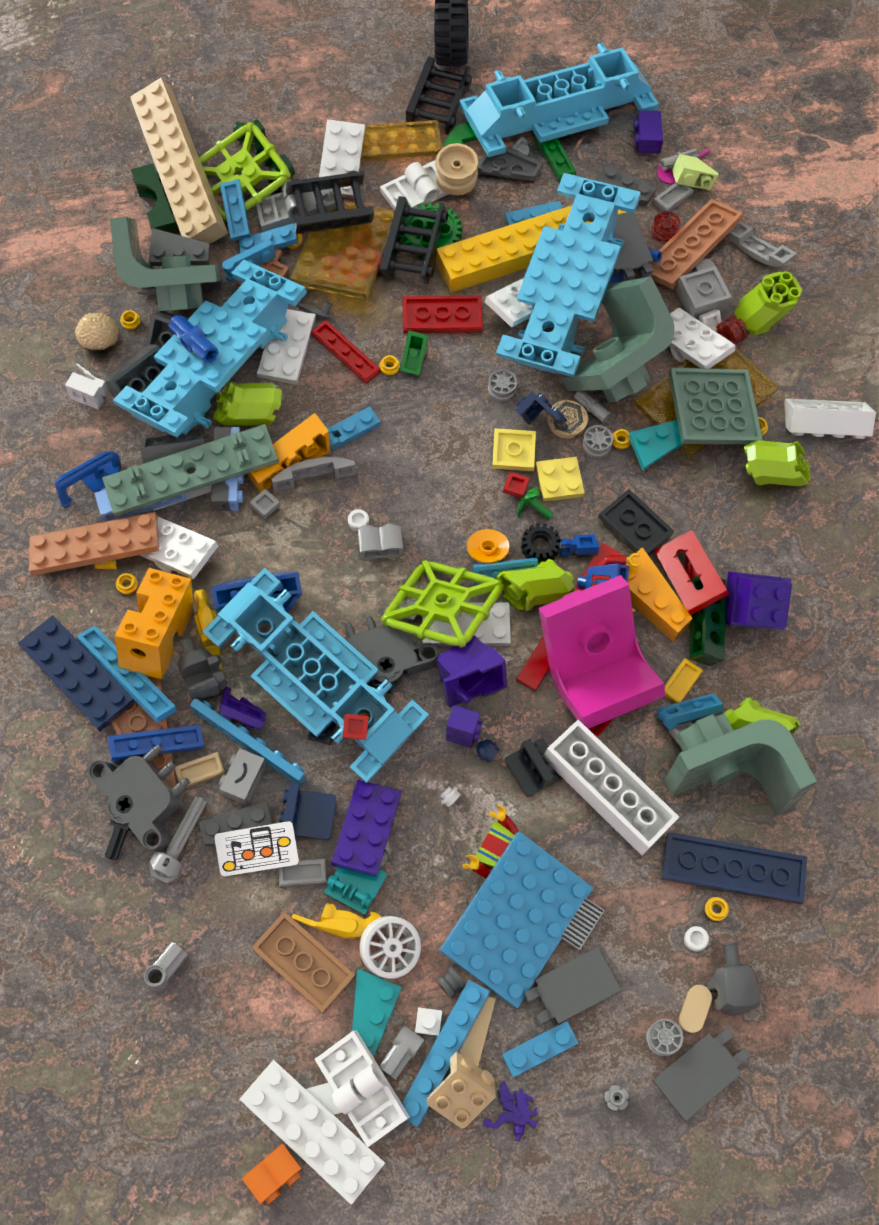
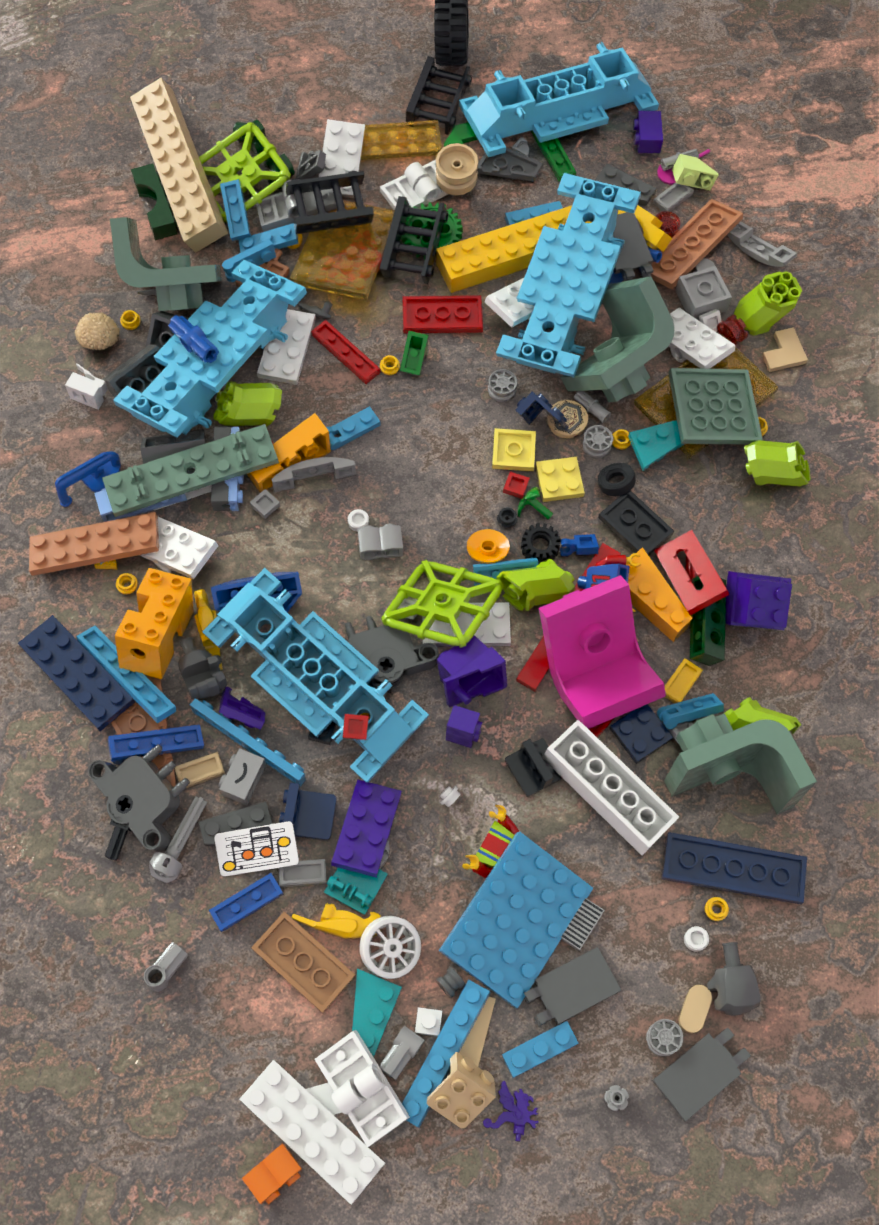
(168, 245): dark grey wing -> none
(246, 902): none -> blue plate
(310, 164): none -> dark grey wing
(487, 750): dark blue plate -> none
(507, 512): none -> black plate
(613, 470): none -> black tyre
(641, 733): none -> dark blue plate
(652, 234): none -> yellow slope
(789, 352): none -> tan tile
(829, 417): white slope -> none

